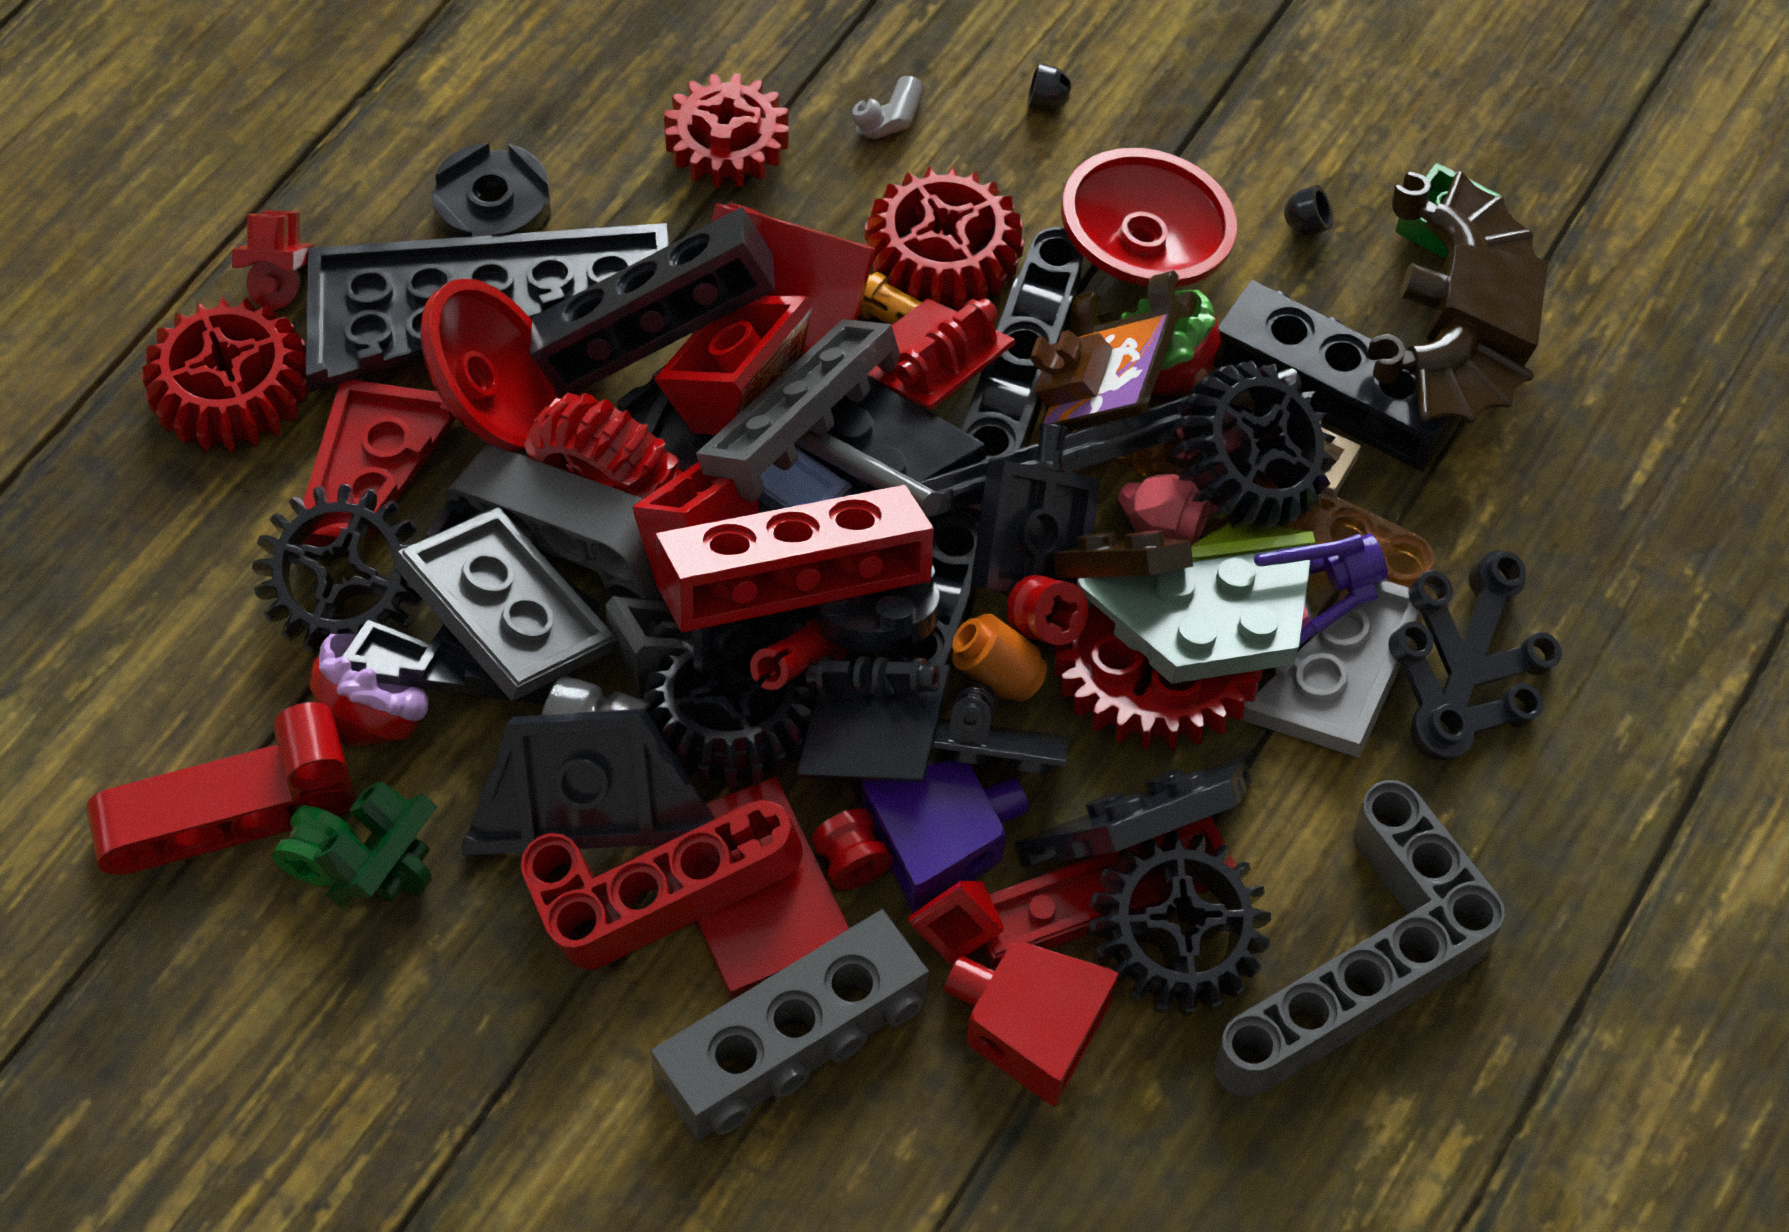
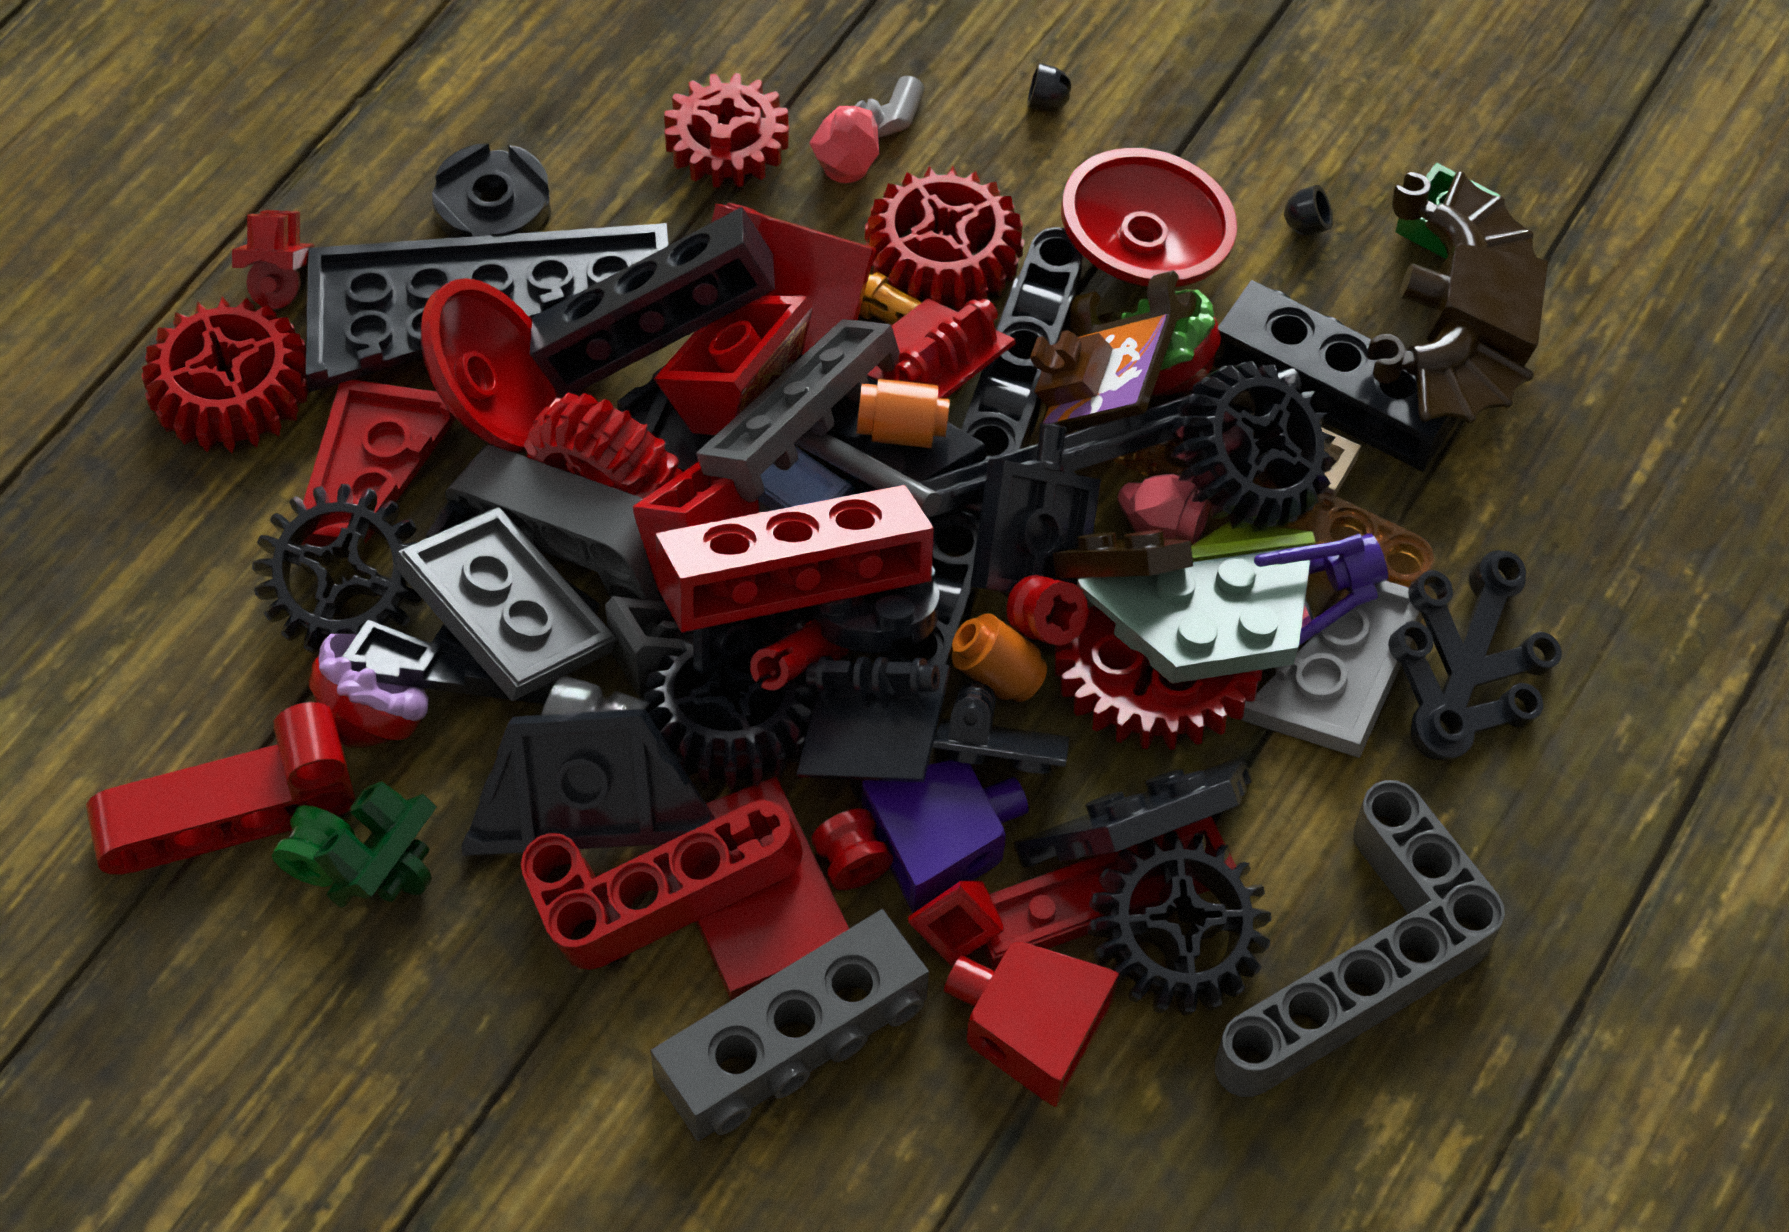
(846, 143): none -> coral rock
(902, 413): none -> orange brick

